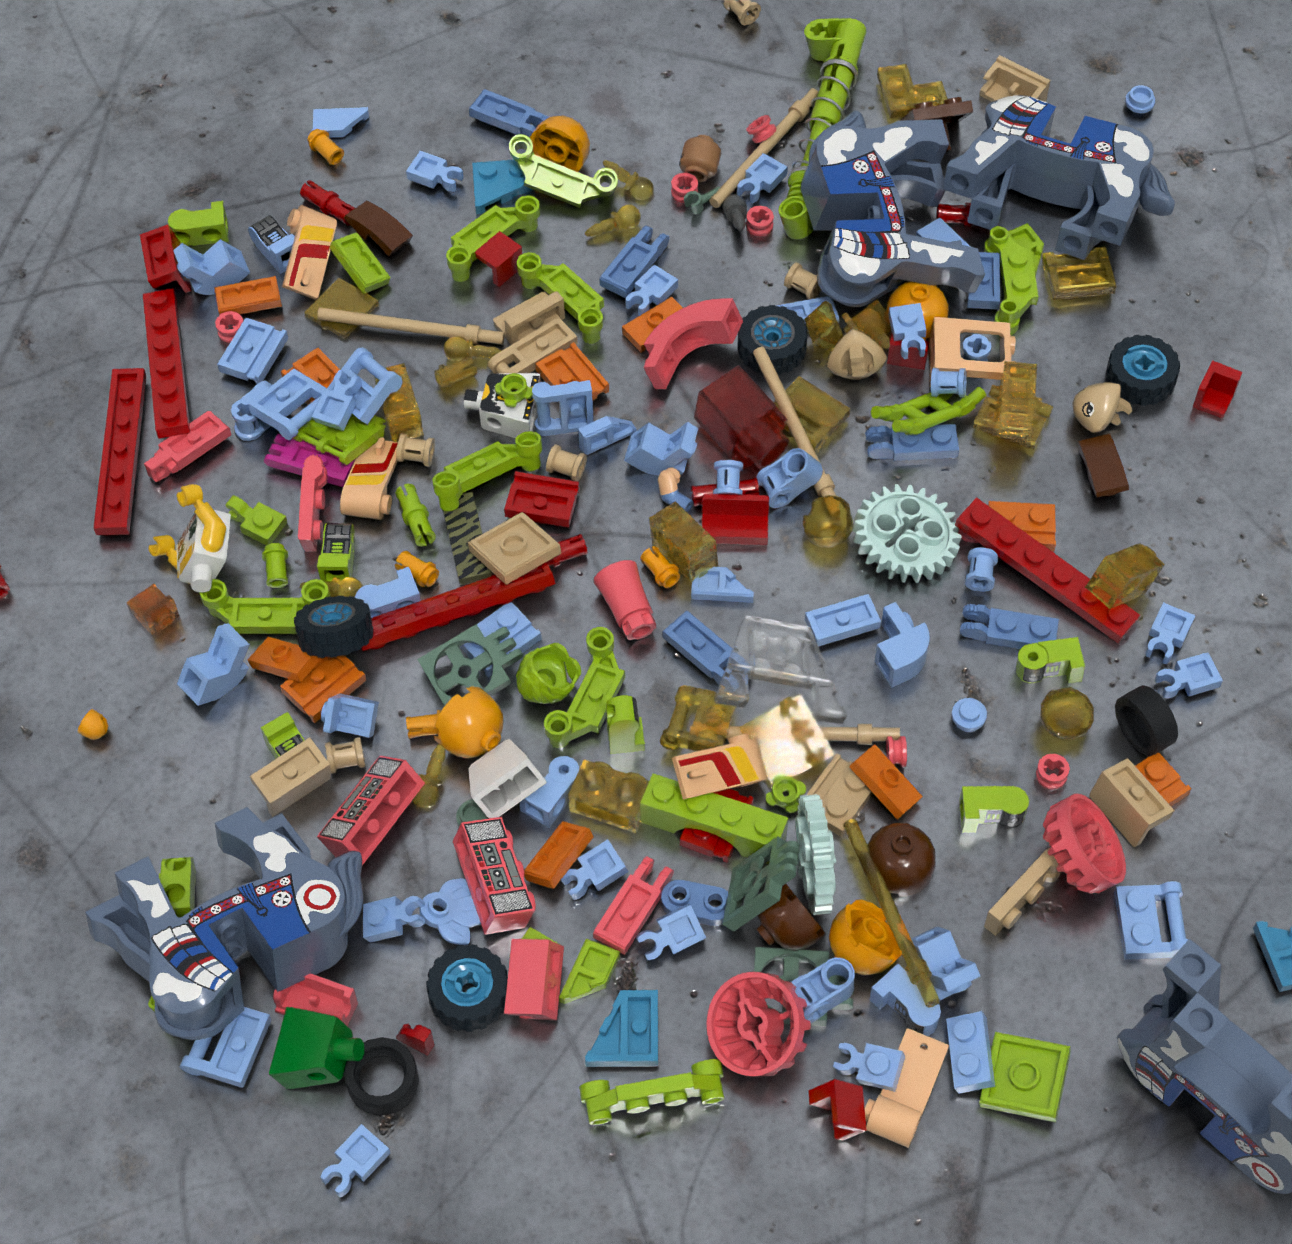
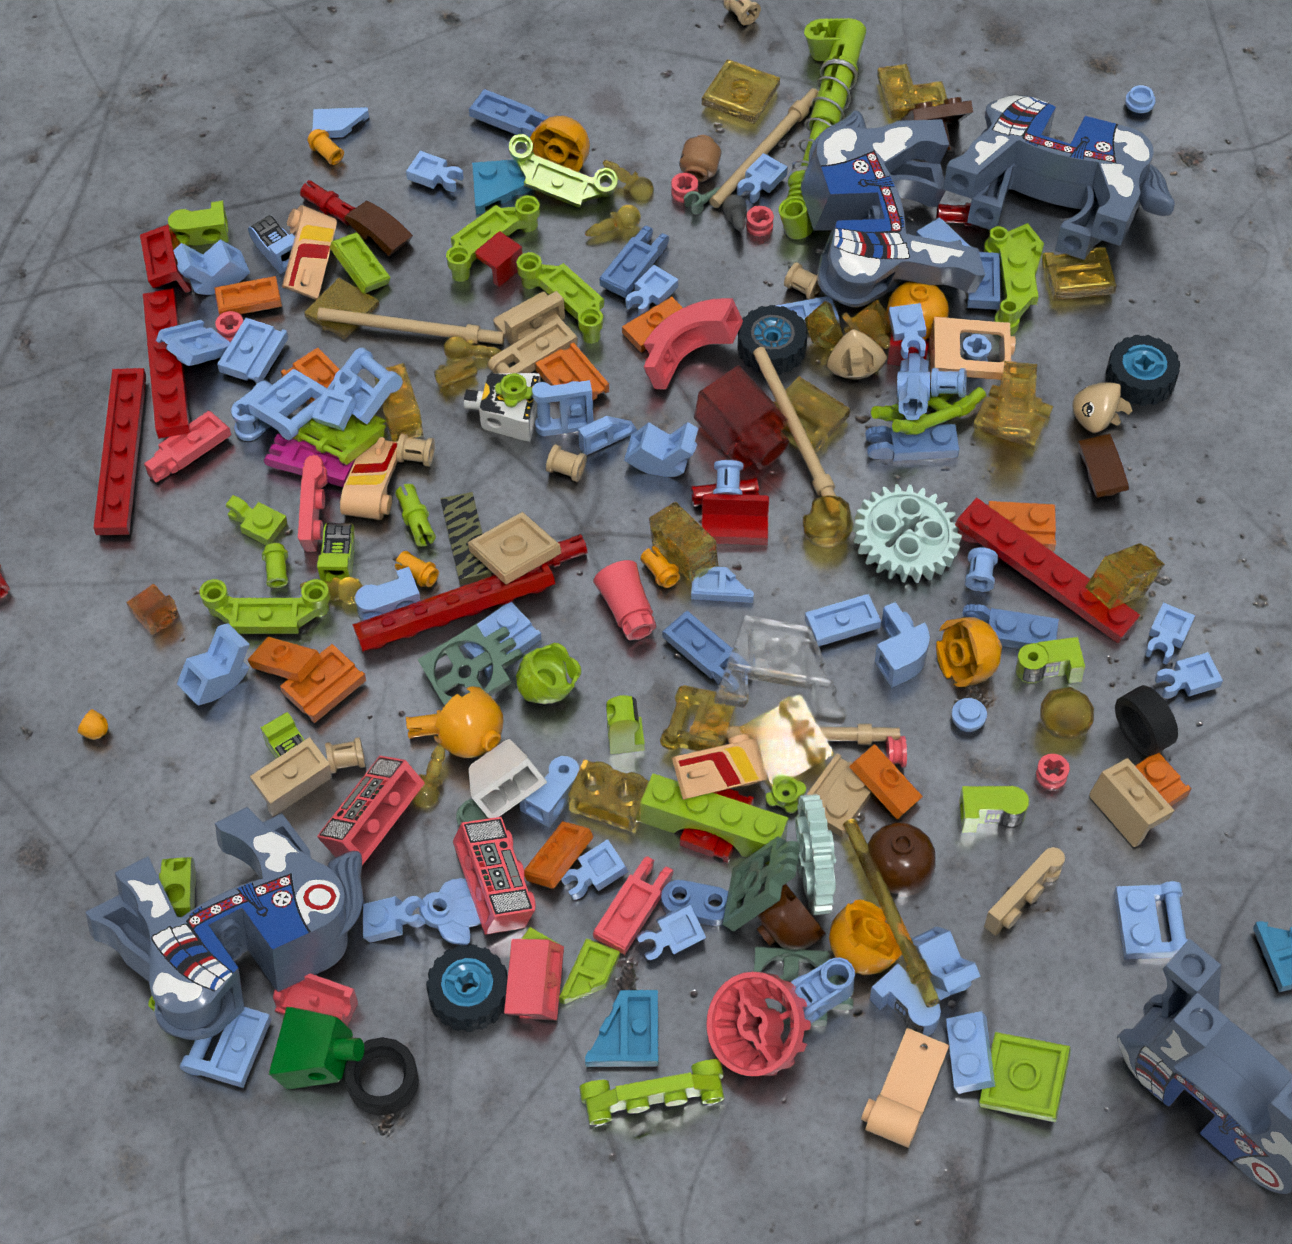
(193, 342): none -> light blue plate
(202, 545): torso -> none
(333, 626): black wheel -> none
(349, 715): light blue bracket -> none
(358, 1157): light blue plate -> none
(417, 1038): red tile -> none
(484, 466): lime plate -> none
(542, 498): red plate -> none
(589, 704): lime plate -> none
(669, 490): arm -> none
(740, 91): none -> clear yellow plate
(761, 129): coral bush -> none
(787, 478): light blue piece -> none
(846, 1104): red panel -> none
(875, 1067): light blue plate -> none
(913, 386): none -> light blue piece
(968, 651): none -> light orange cylinder
(1010, 79): tan hinge -> none
(1084, 844): coral gear -> none
(1217, 389): red panel -> none

